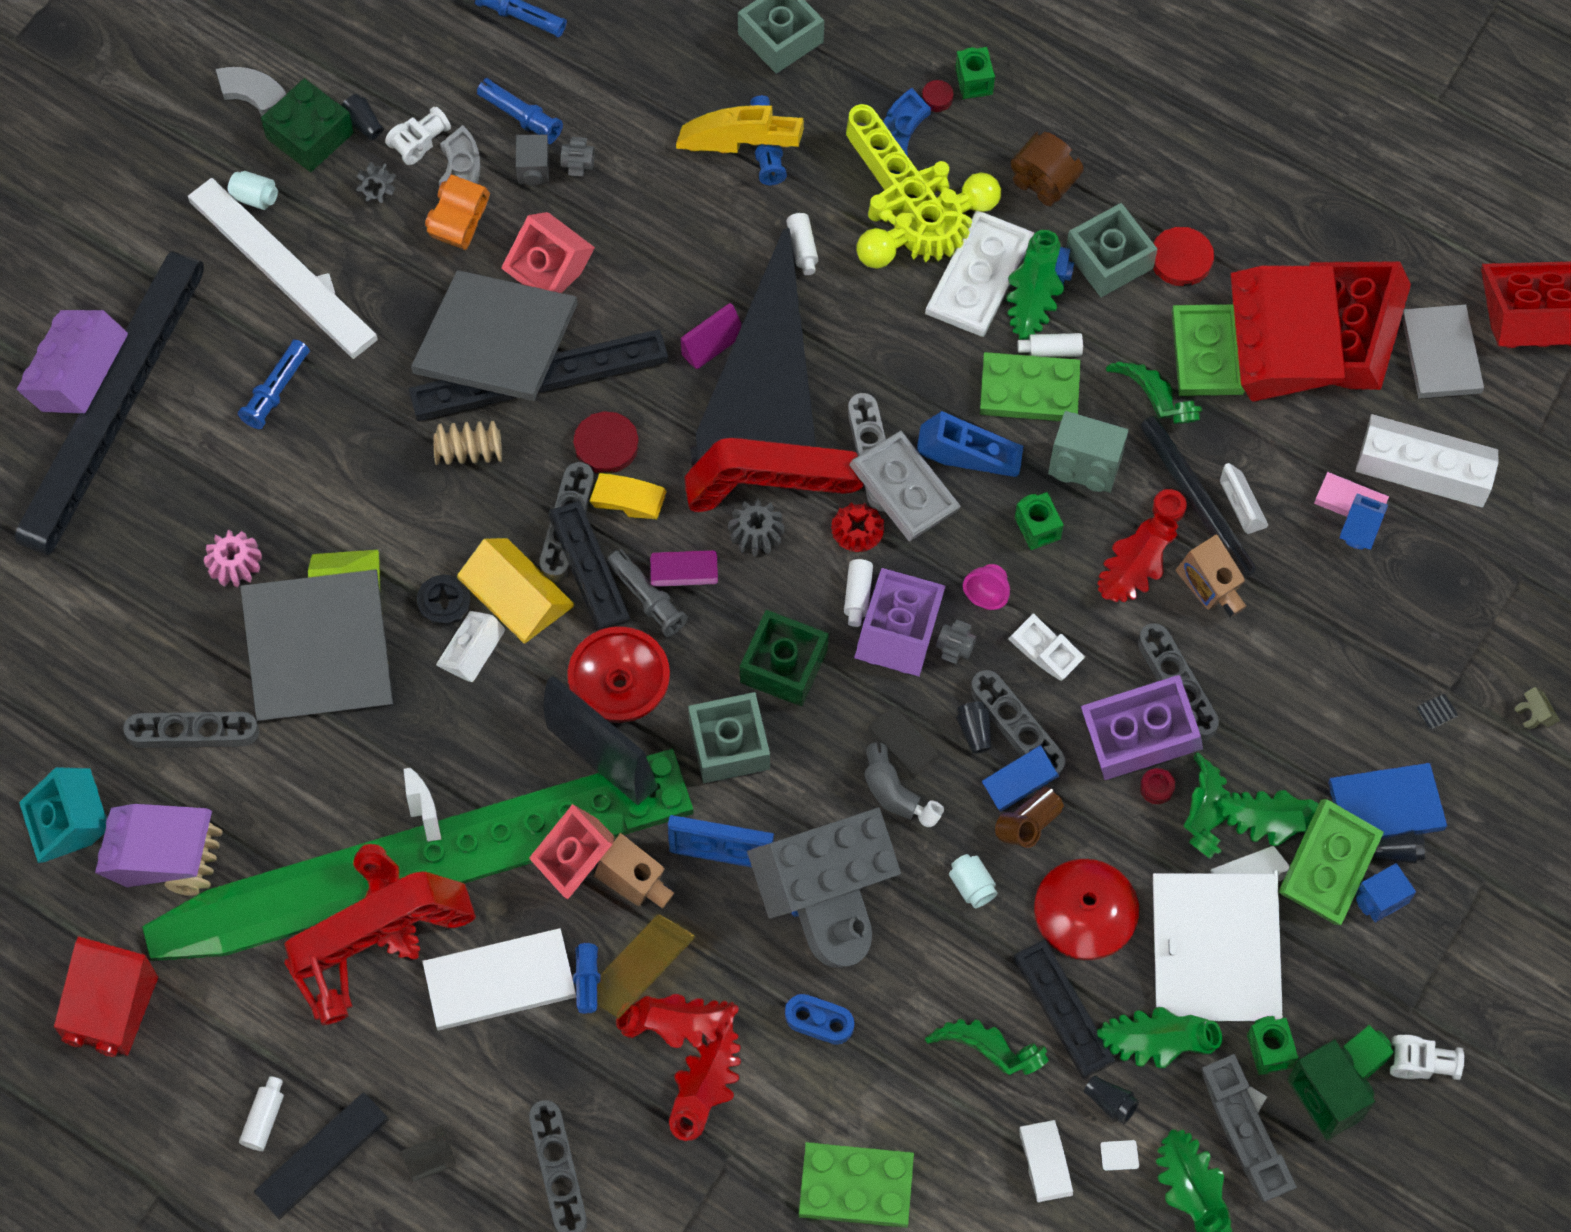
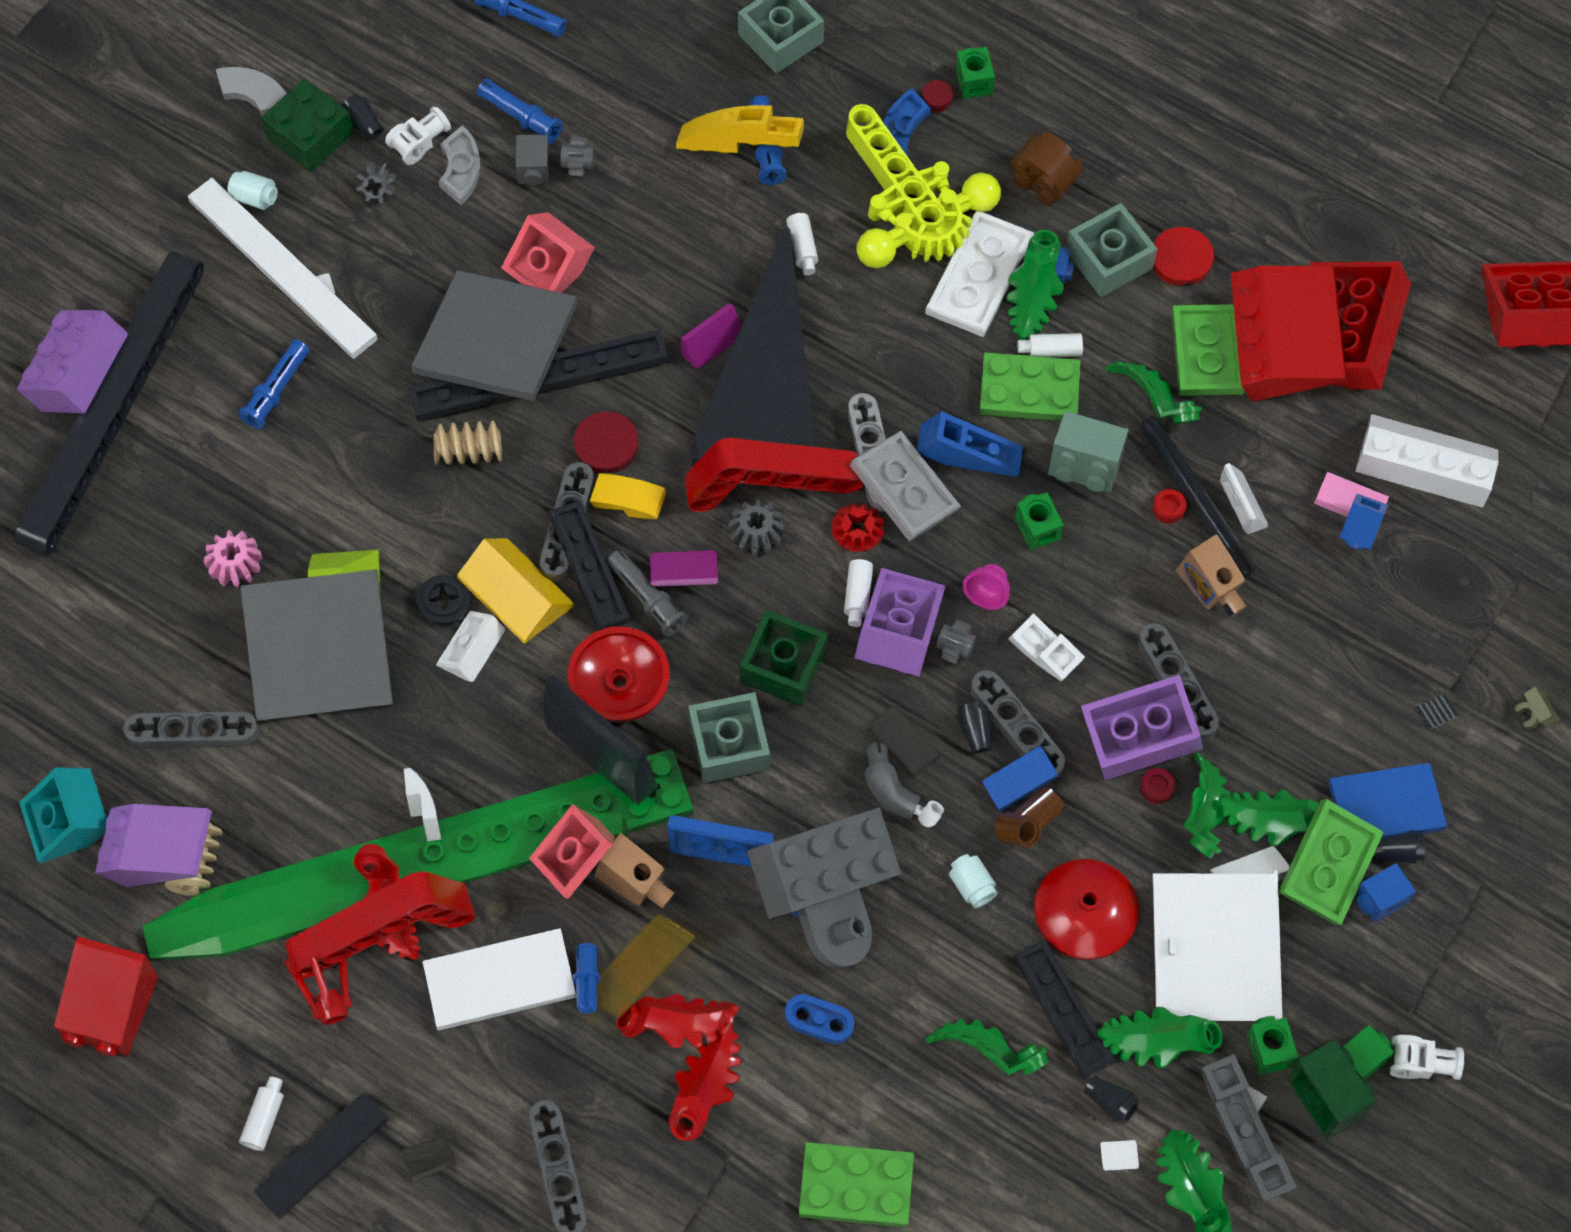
(457, 211): orange brick -> none
(1046, 1161): white slope -> none
(1137, 559): red plant -> none
(1442, 351): light grey tile -> none

